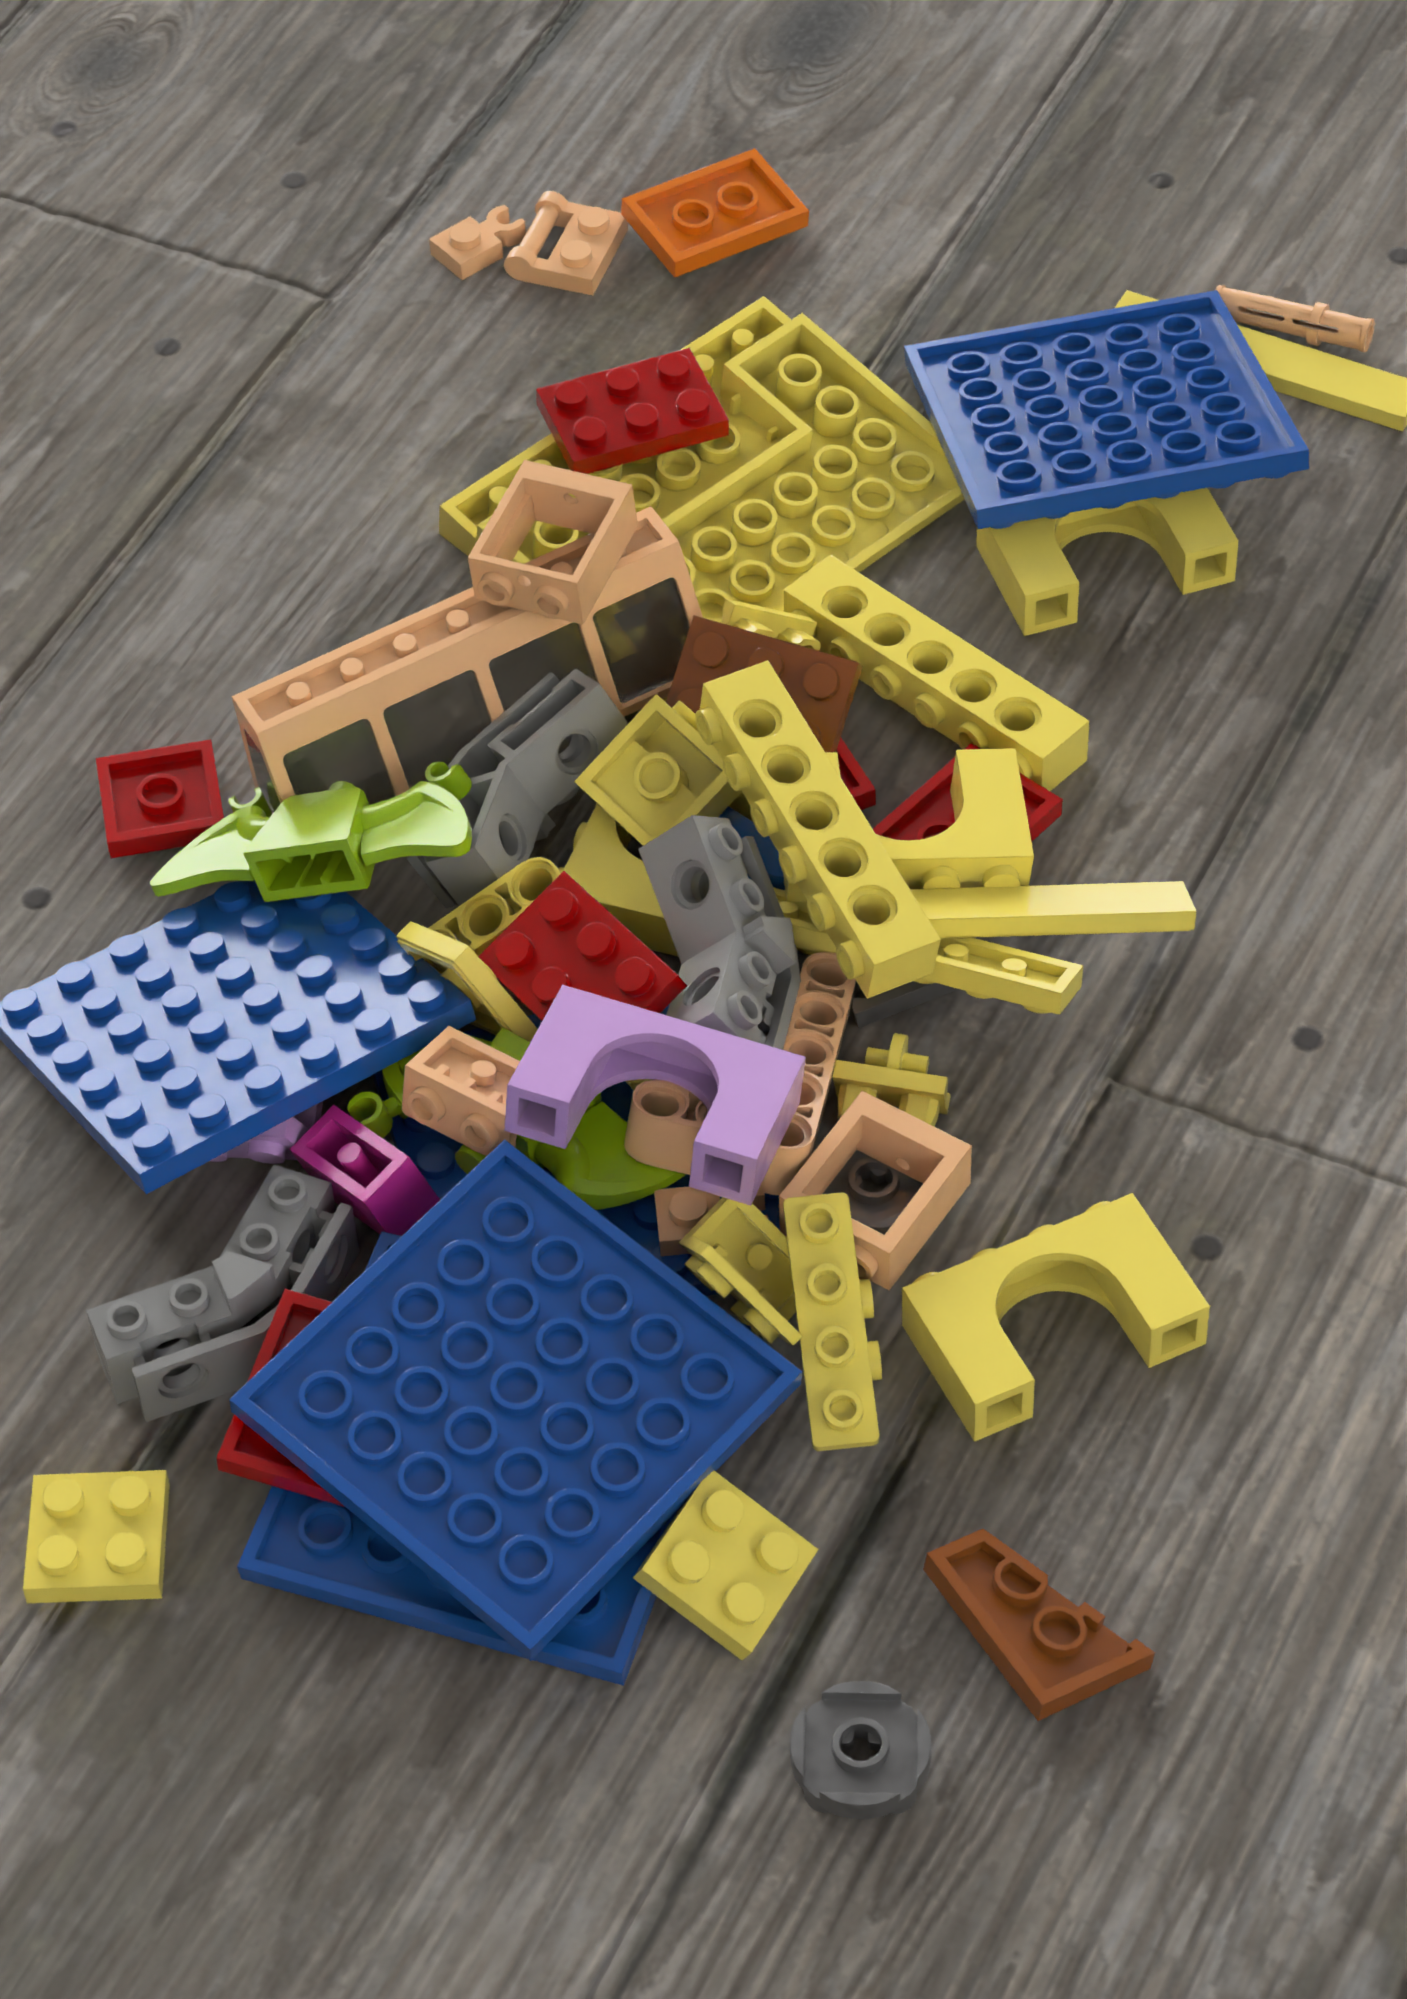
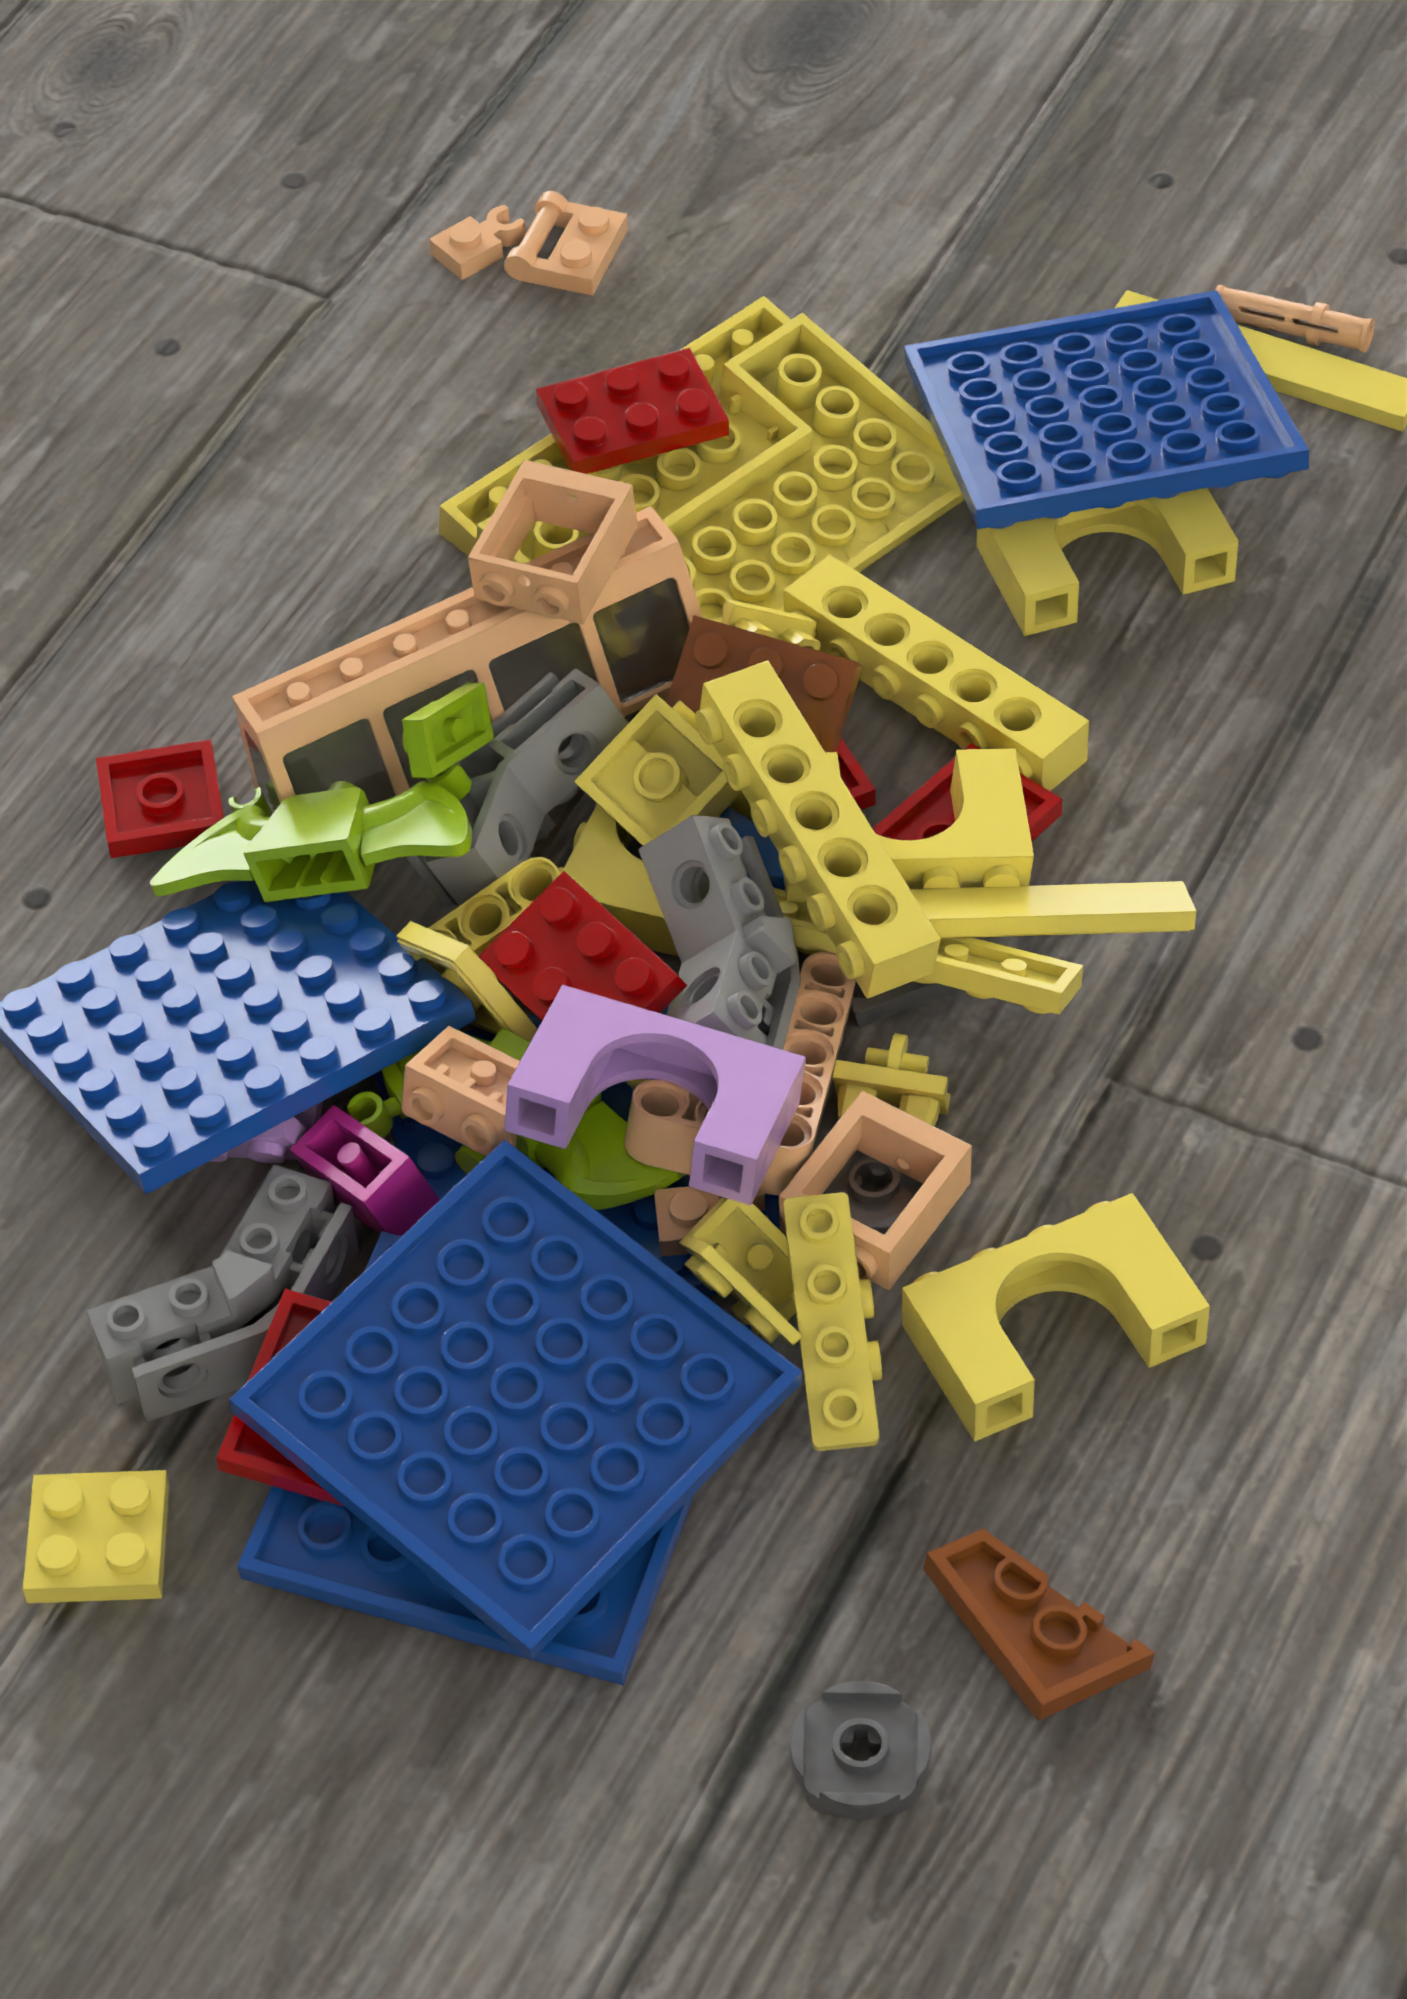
(447, 730): none -> lime hinge
(714, 212): orange plate -> none
(726, 1564): light yellow plate -> none

